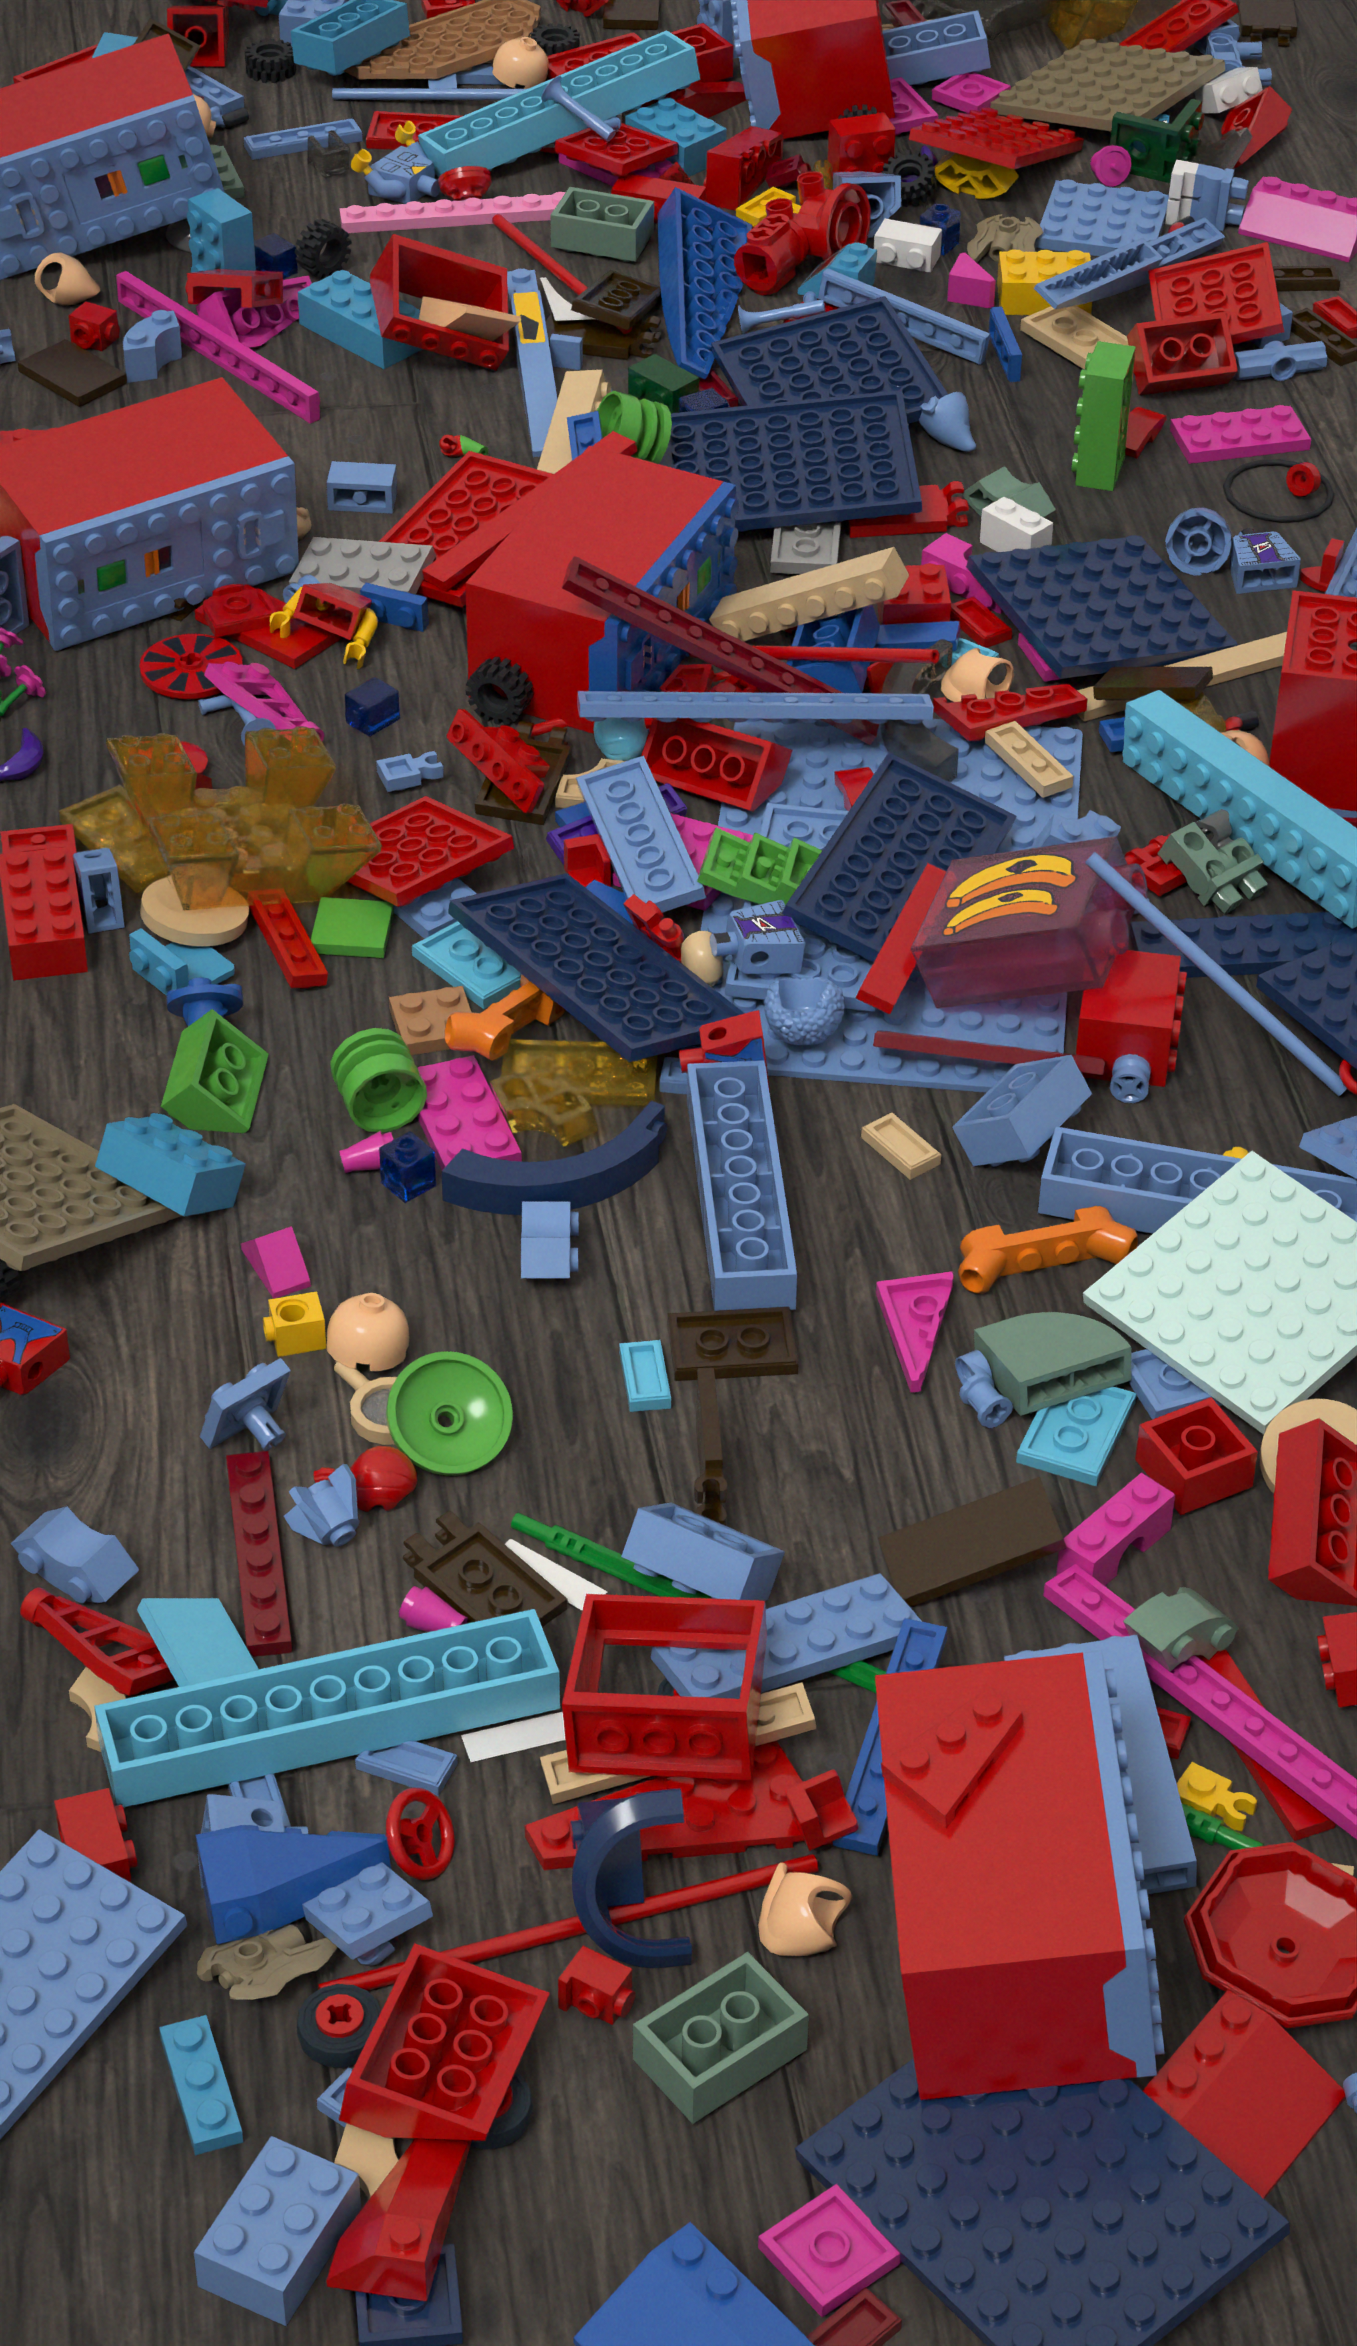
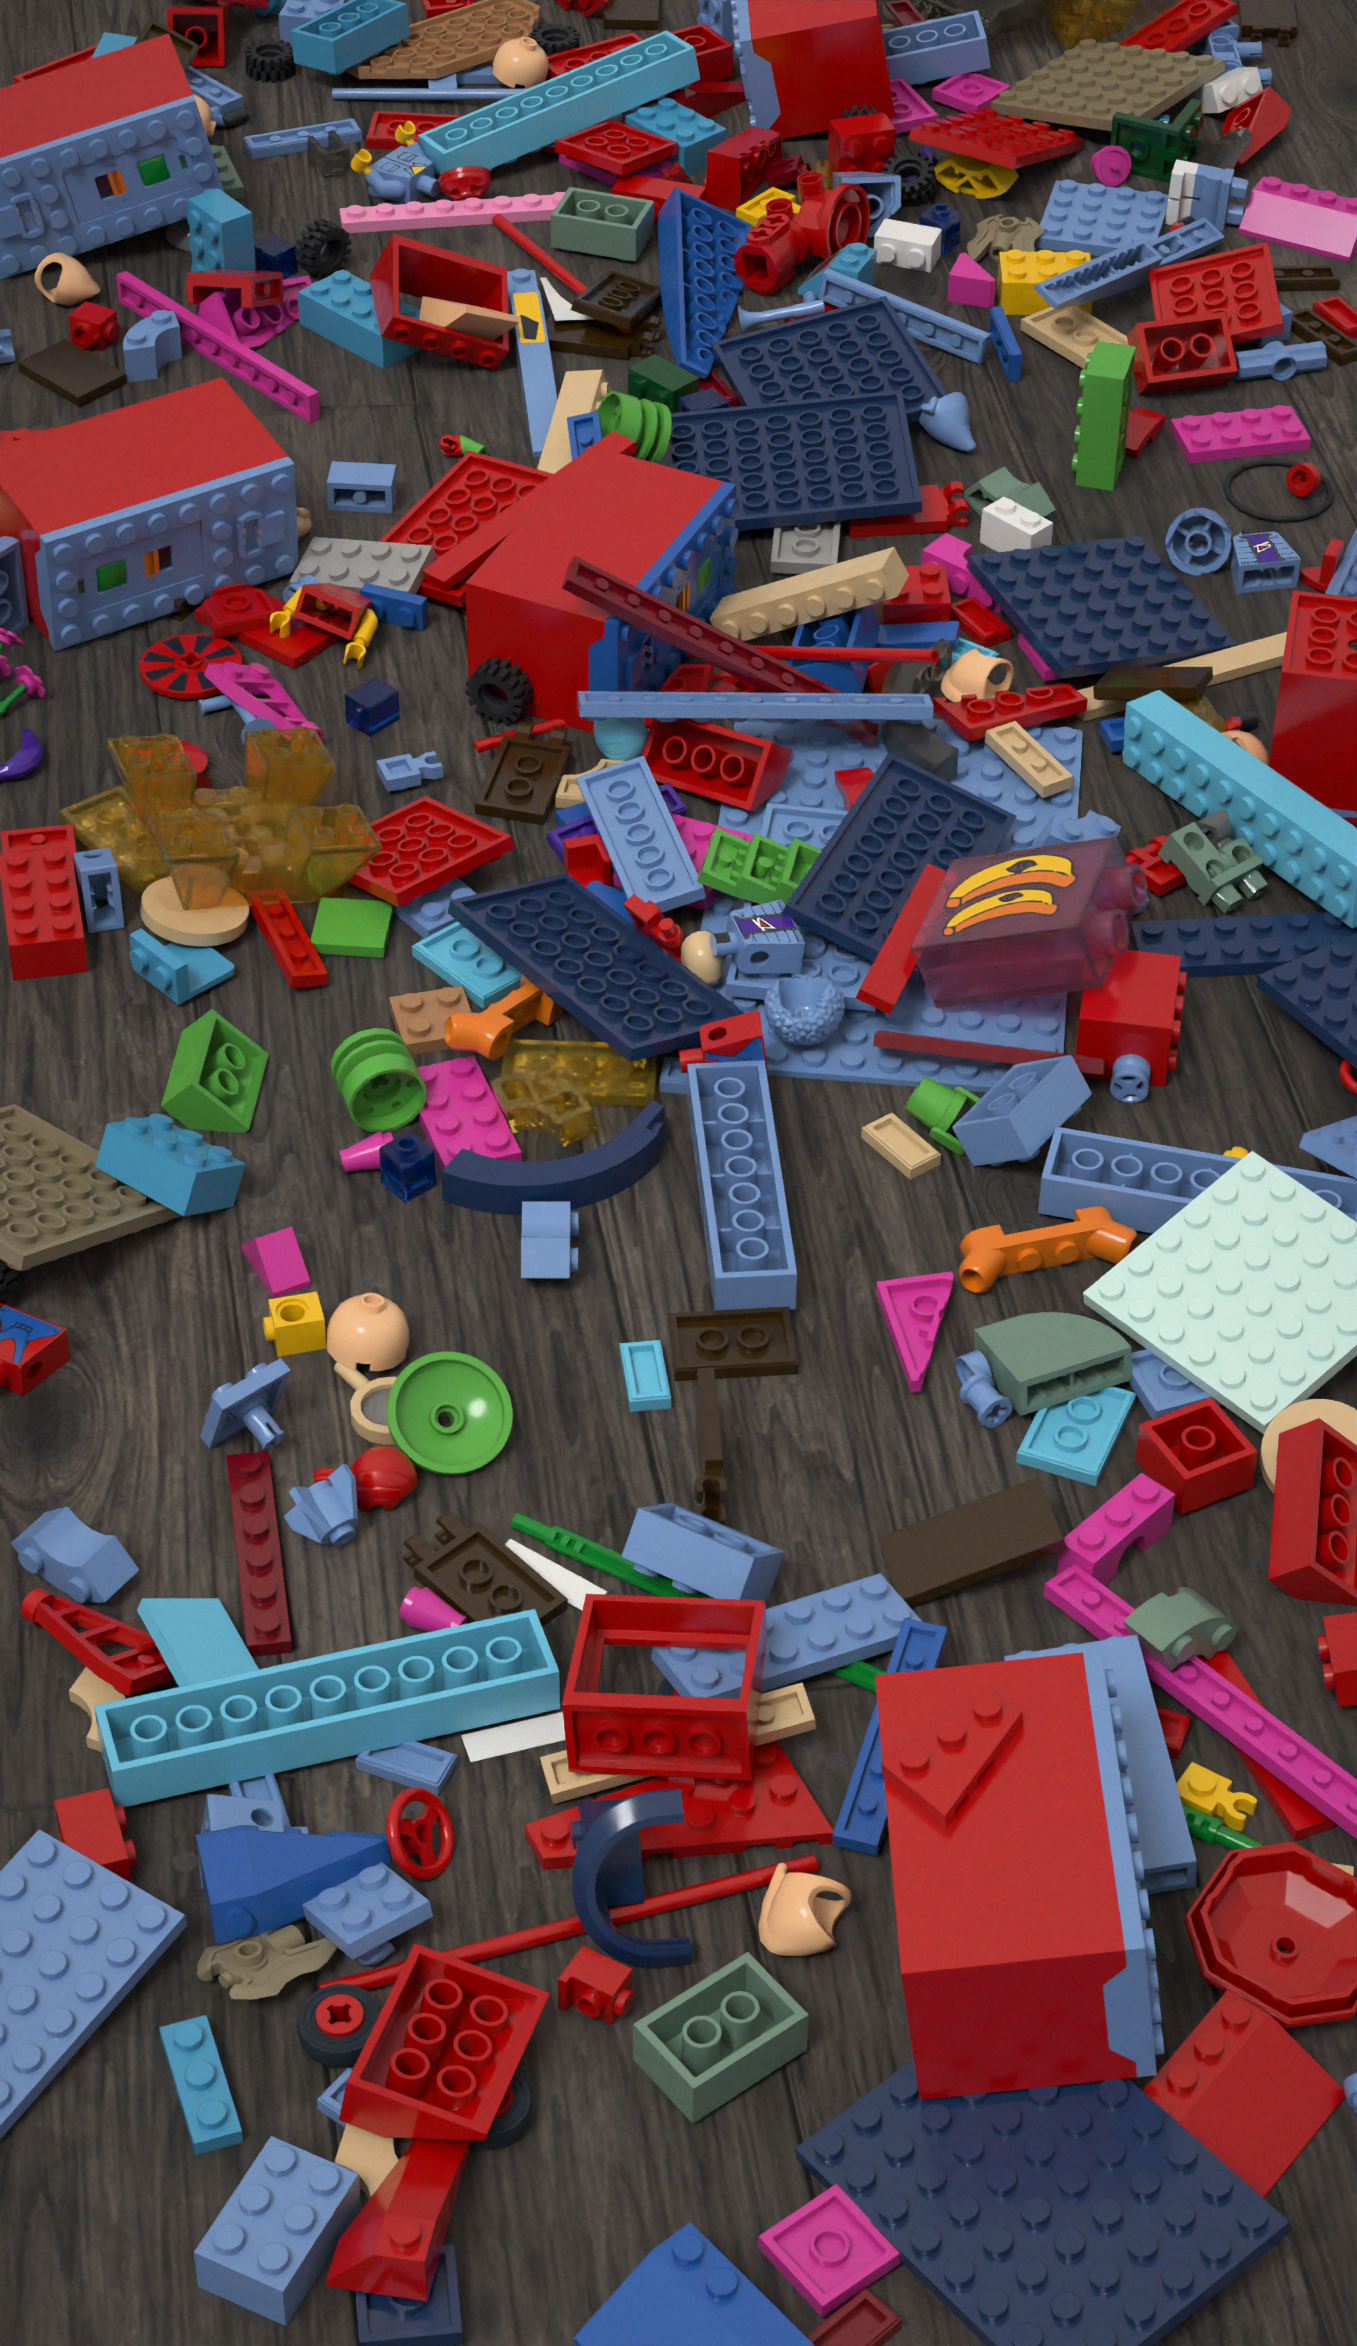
(201, 997): blue plate -> none
(501, 758): red bracket -> none
(555, 92): medium blue piece -> none
(566, 351): medium blue tile -> none
(821, 1809): red panel -> none
(937, 1108): none -> bright green piece
(1216, 973): medium blue piece -> none

